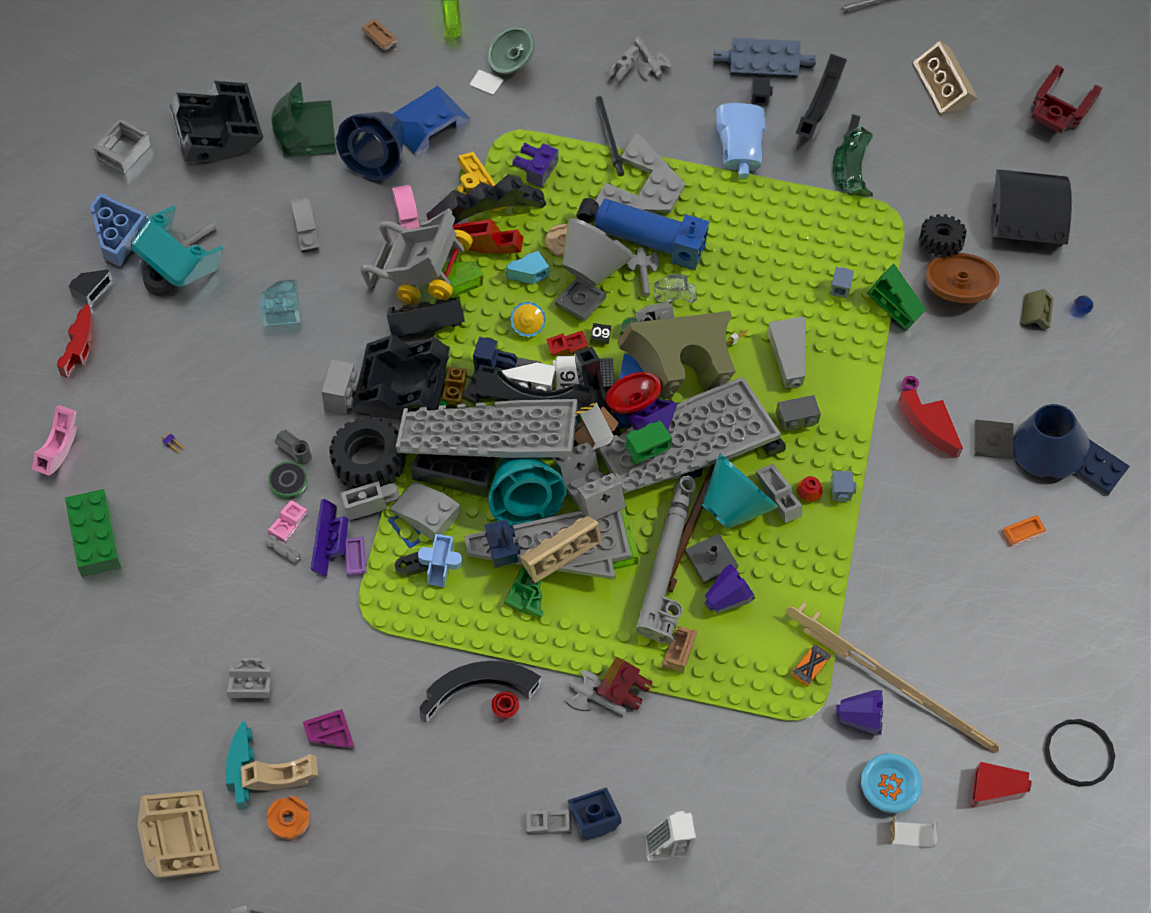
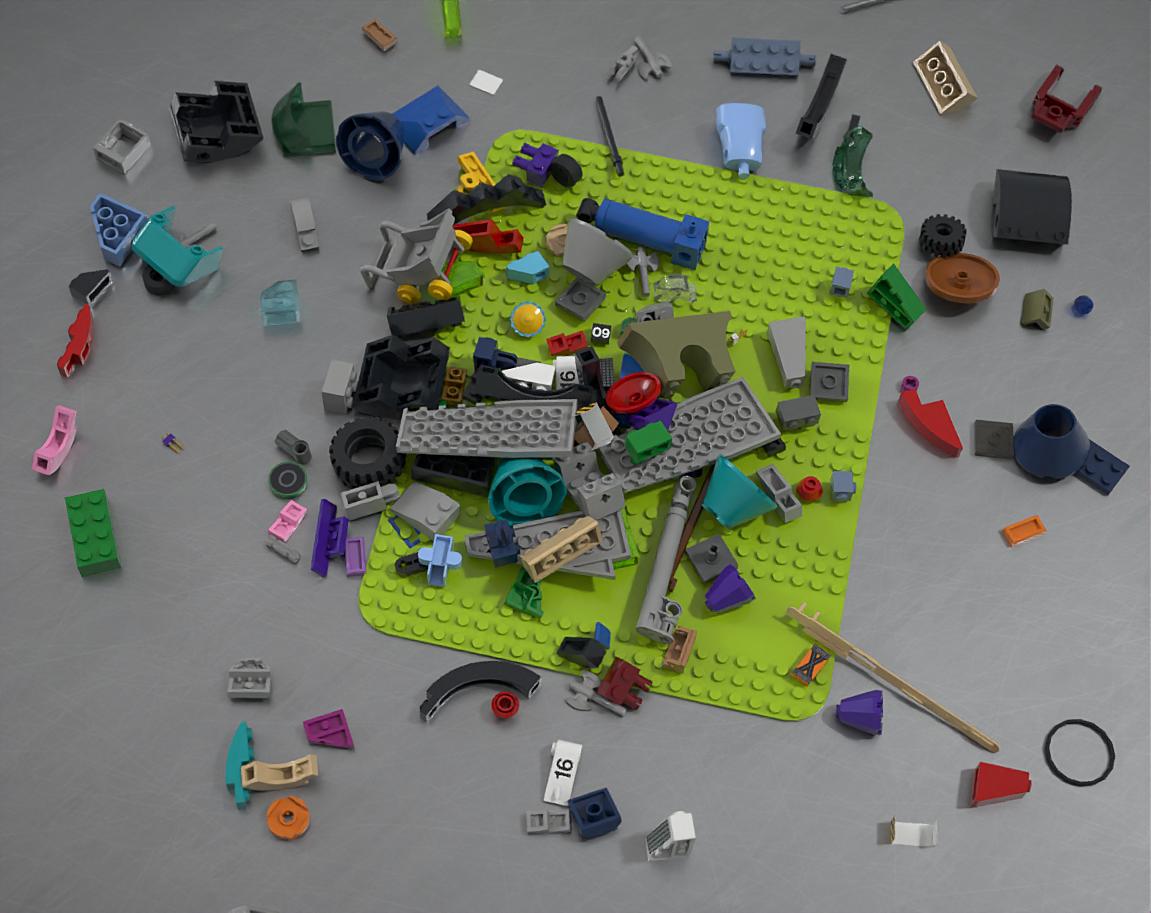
(176, 834): tan slope -> none
(405, 206): bright pink arch -> none
(511, 50): sand green dish -> none
(562, 771): none -> white door
(566, 170): none -> black tyre
(582, 651): none -> black slope
(602, 635): none -> blue slope
(661, 188): light grey wing -> none
(761, 91): black brick -> none
(829, 381): none -> dark grey plate
(891, 783): medium azure piece -> none

